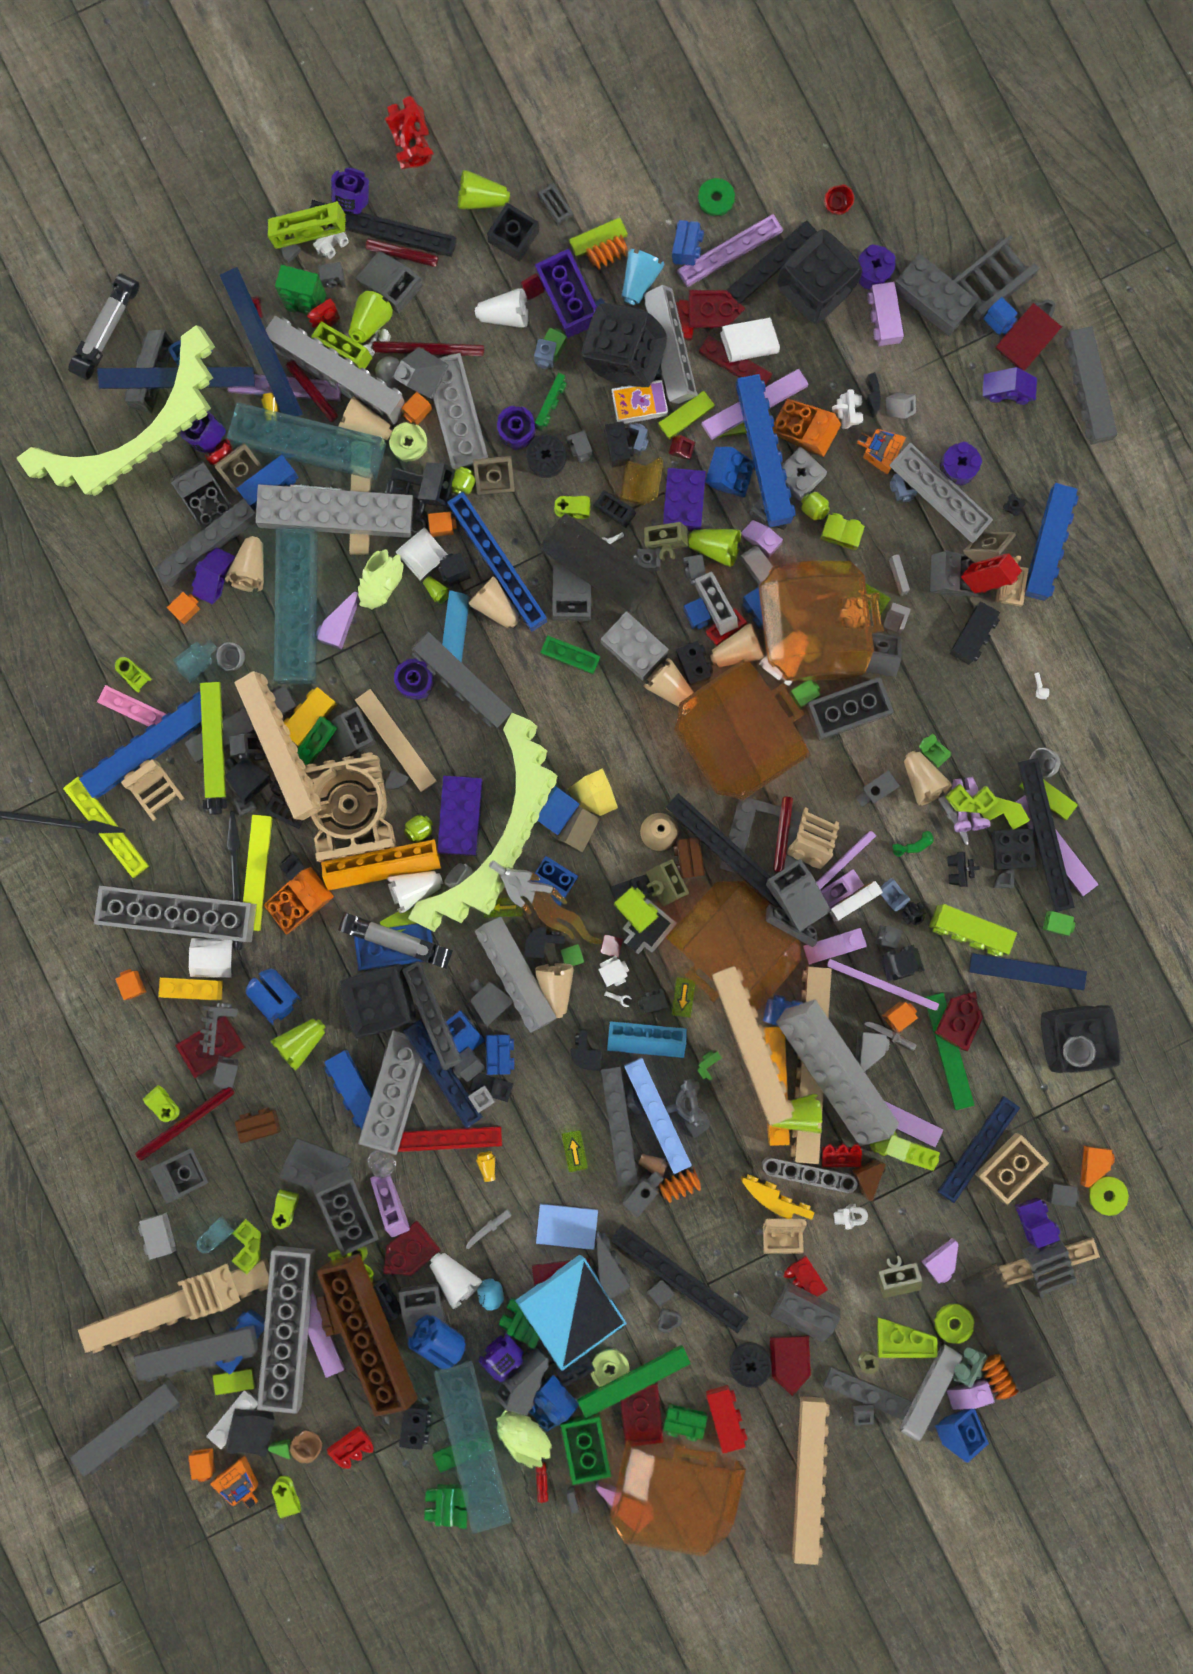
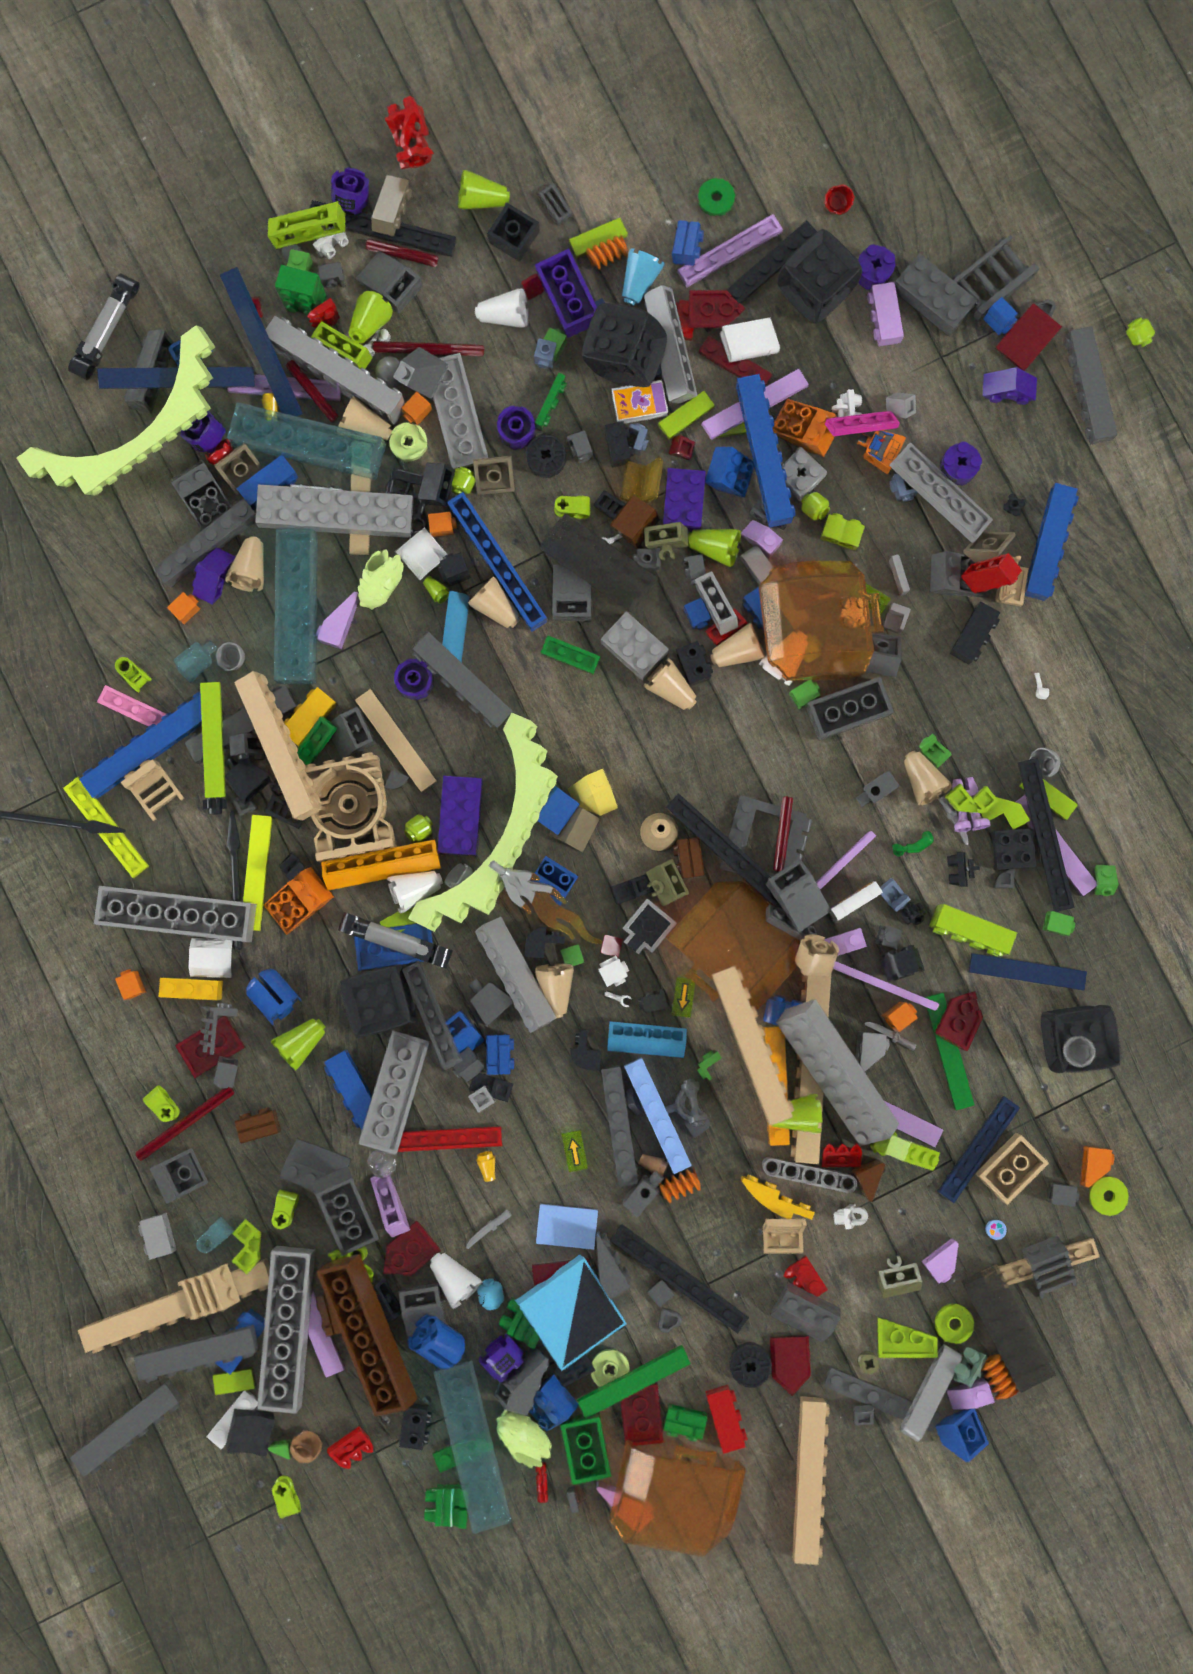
(202, 1464): orange brick -> none
(237, 1483): torso -> none
(300, 260): none -> bright green brick
(390, 205): none -> brick
(446, 1079): dark blue tile -> none
(505, 908): clear neon green tile -> none
(633, 519): none -> reddish brown slope
(636, 909): lime brick -> none
(741, 731): clear orange windscreen -> none
(811, 848): tan plate -> none
(816, 956): none -> tan brick
(841, 888): lavender slope -> none
(862, 423): none -> dark pink tile
(873, 399): black slope -> none
(996, 1229): none -> light blue tile
(1036, 1225): dark purple brick -> none
(1106, 880): none -> bright green bracket
(1140, 332): none -> lime head

